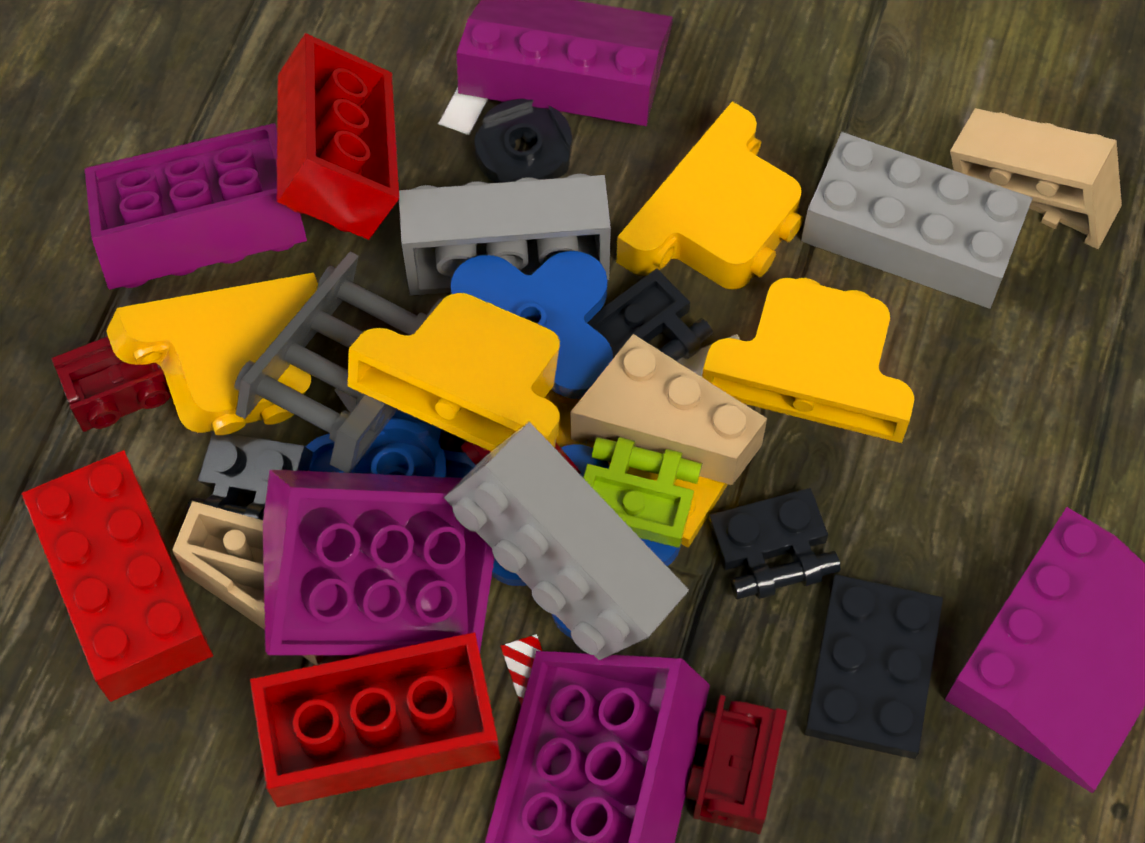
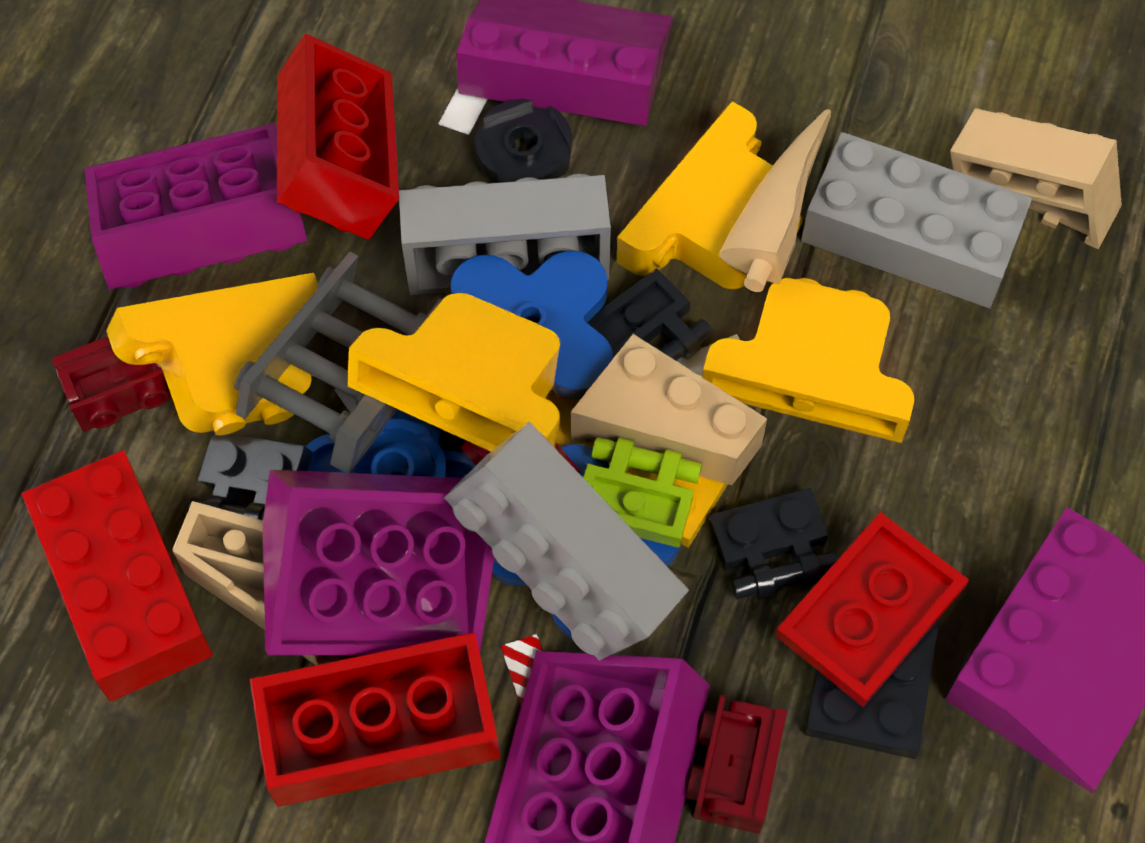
(769, 222): none -> tan piece
(871, 608): none -> red plate

